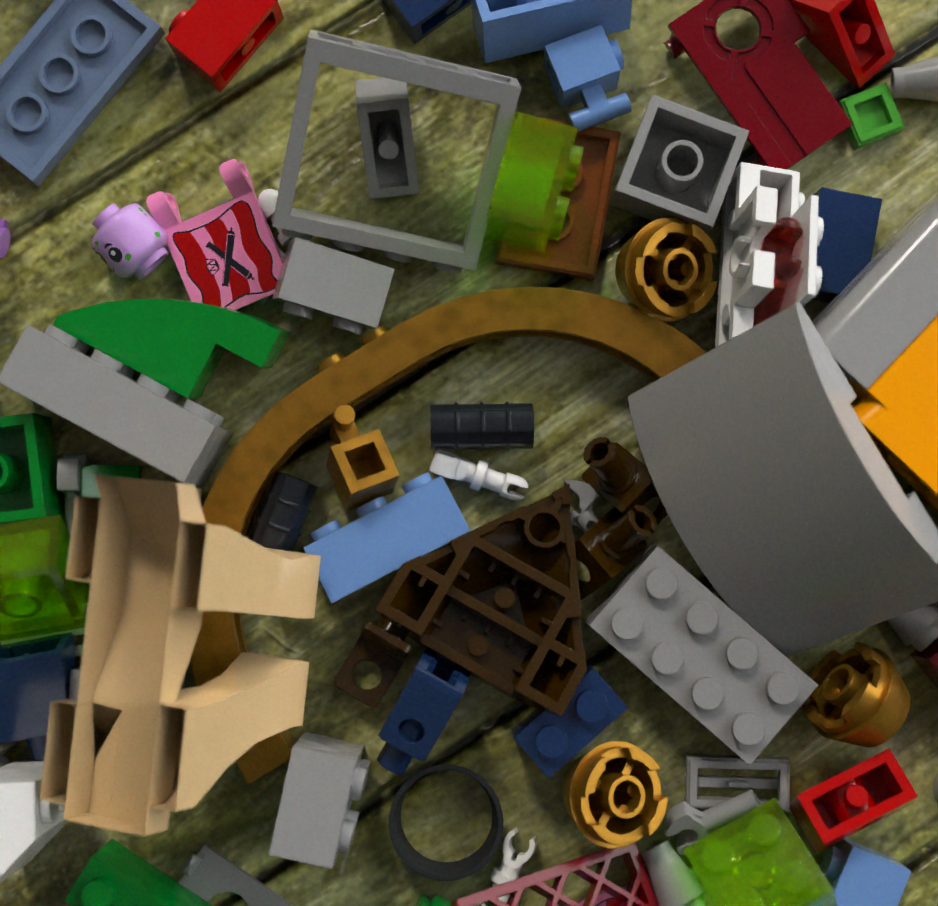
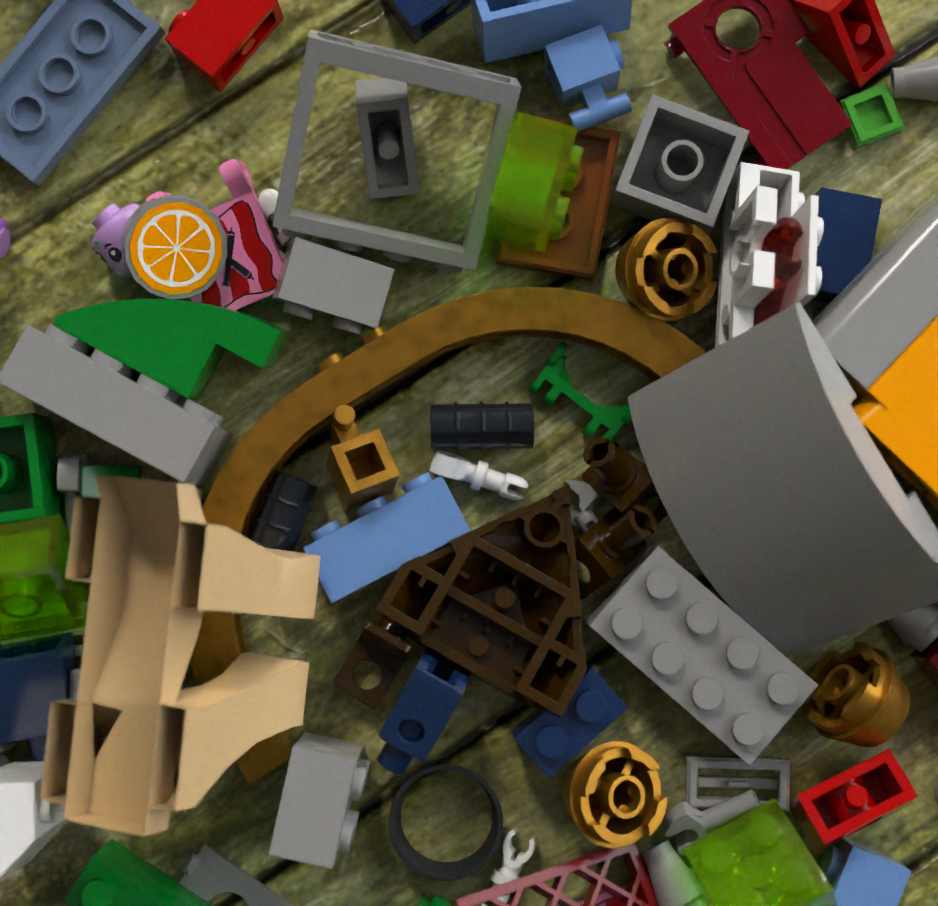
(174, 246): none -> tile
(557, 374): none -> green piece

